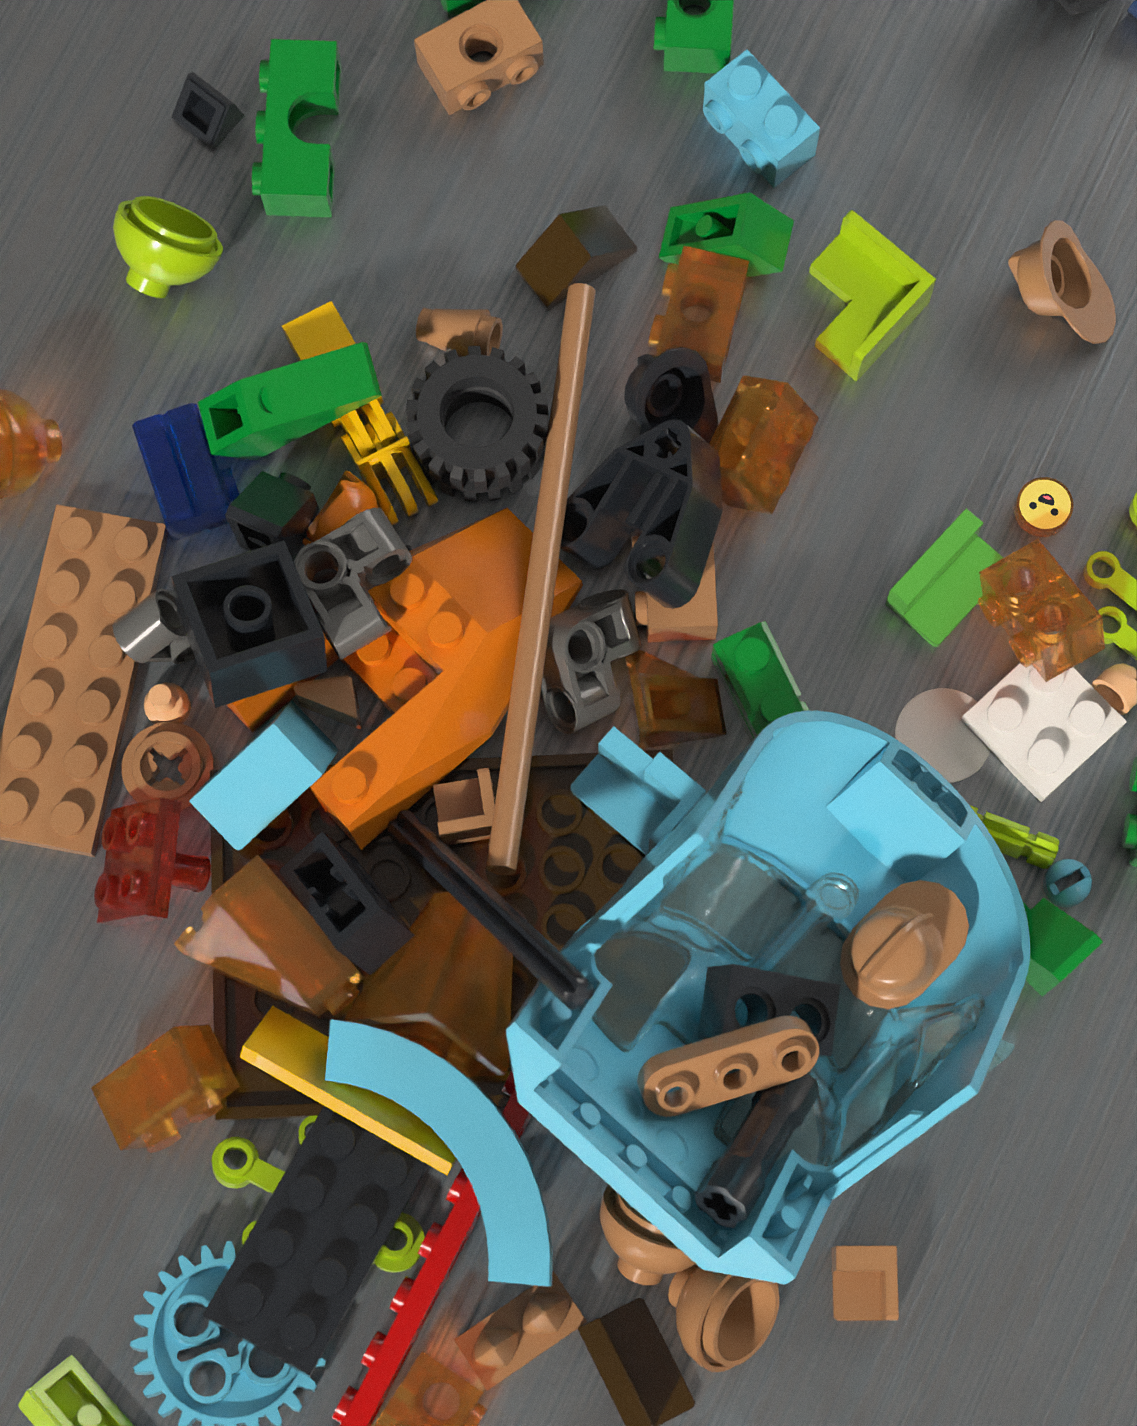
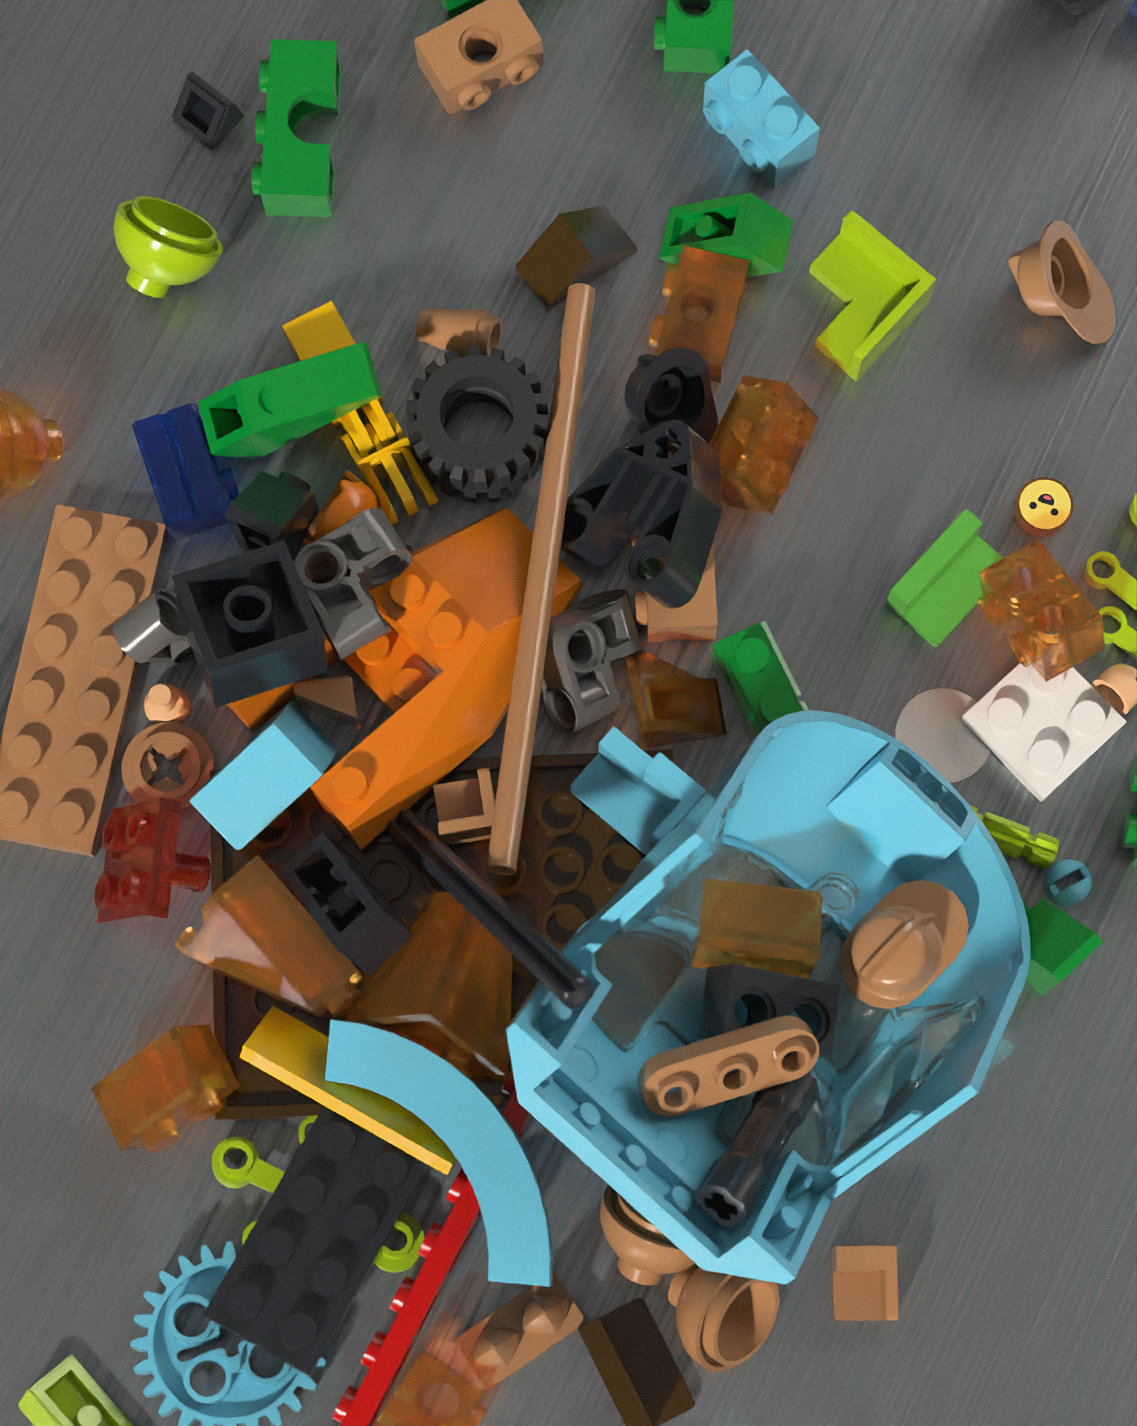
(758, 927): none -> clear orange panel

